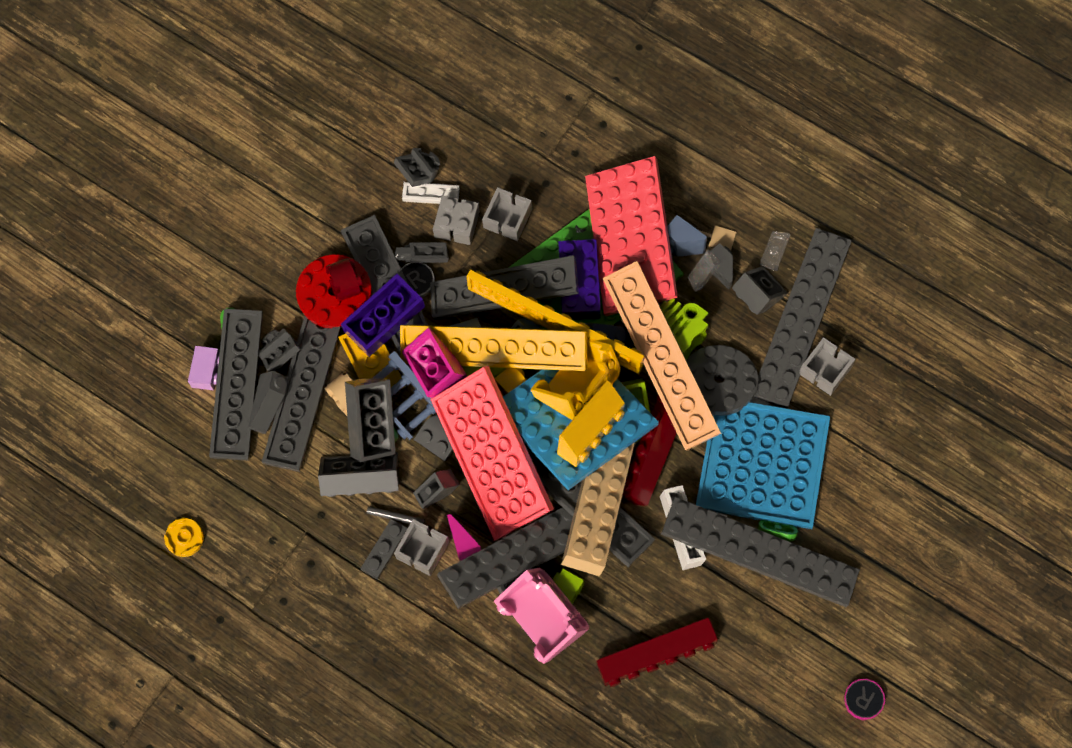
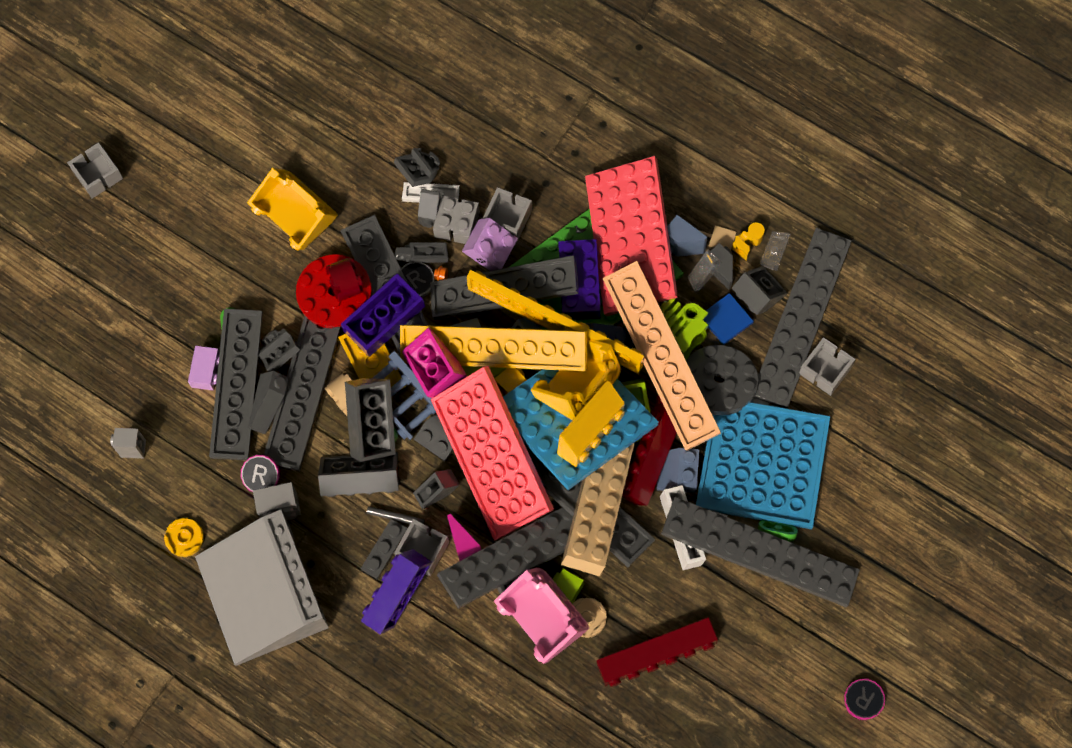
(97, 173): none -> light grey piece
(128, 443): none -> light grey brick
(260, 472): none -> black tile
(260, 589): none -> light grey slope
(277, 498): none -> light grey piece
(292, 207): none -> yellow windscreen
(396, 591): none -> dark purple brick
(428, 207): none -> slope
(441, 273): none -> orange plate
(489, 244): none -> lavender brick
(594, 615): none -> tan tile
(679, 470): none -> sand blue slope
(727, 319): none -> blue tile
(753, 237): none -> yellow leg

